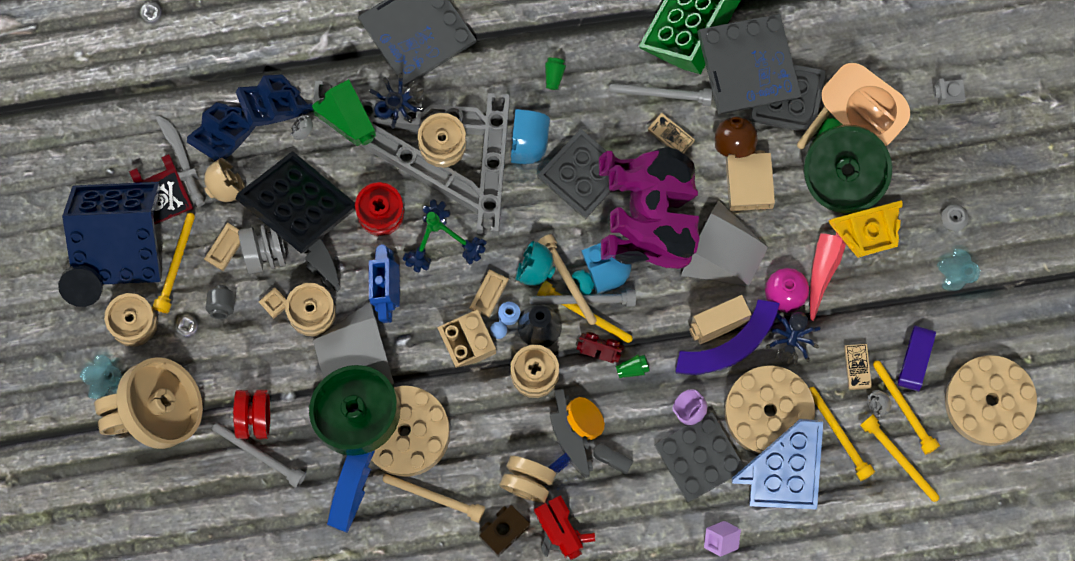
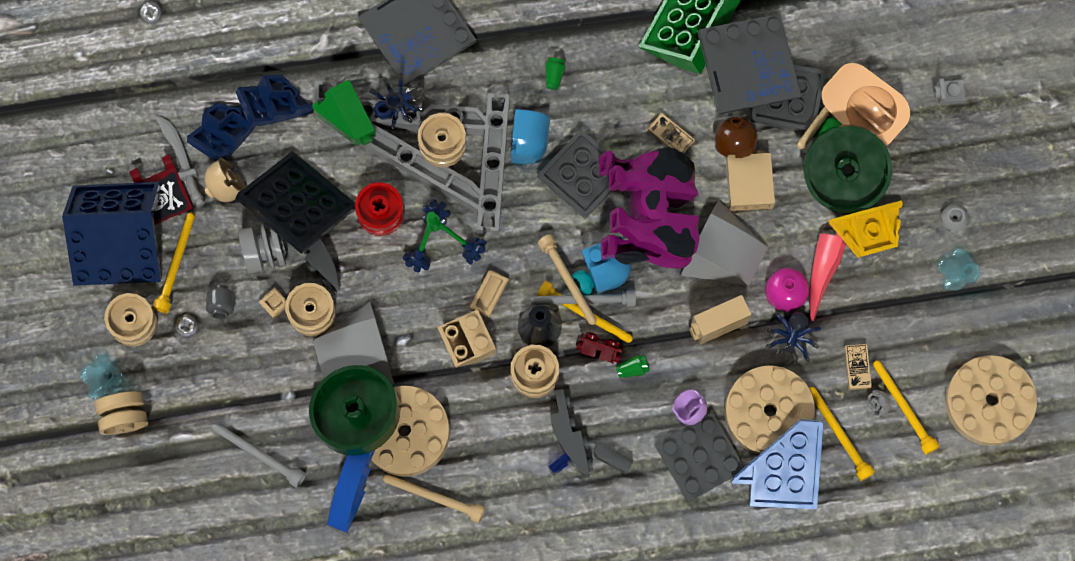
(80, 286): black tile -> none
(159, 403): tan piece -> none
(224, 247): tan tile -> none
(248, 414): red wheel -> none
(302, 128): light grey plate -> none
(384, 283): blue hinge -> none
(498, 329): light blue plate -> none
(499, 543): dark brown brick -> none
(527, 479): tan wheel -> none
(536, 265): teal cylinder -> none
(561, 534): red piece -> none
(585, 418): light orange tile -> none
(703, 96): light grey piece -> none
(722, 538): lavender panel -> none
(734, 350): dark purple tile -> none
(872, 426): yellow piece -> none
(916, 358): dark purple beam -> none

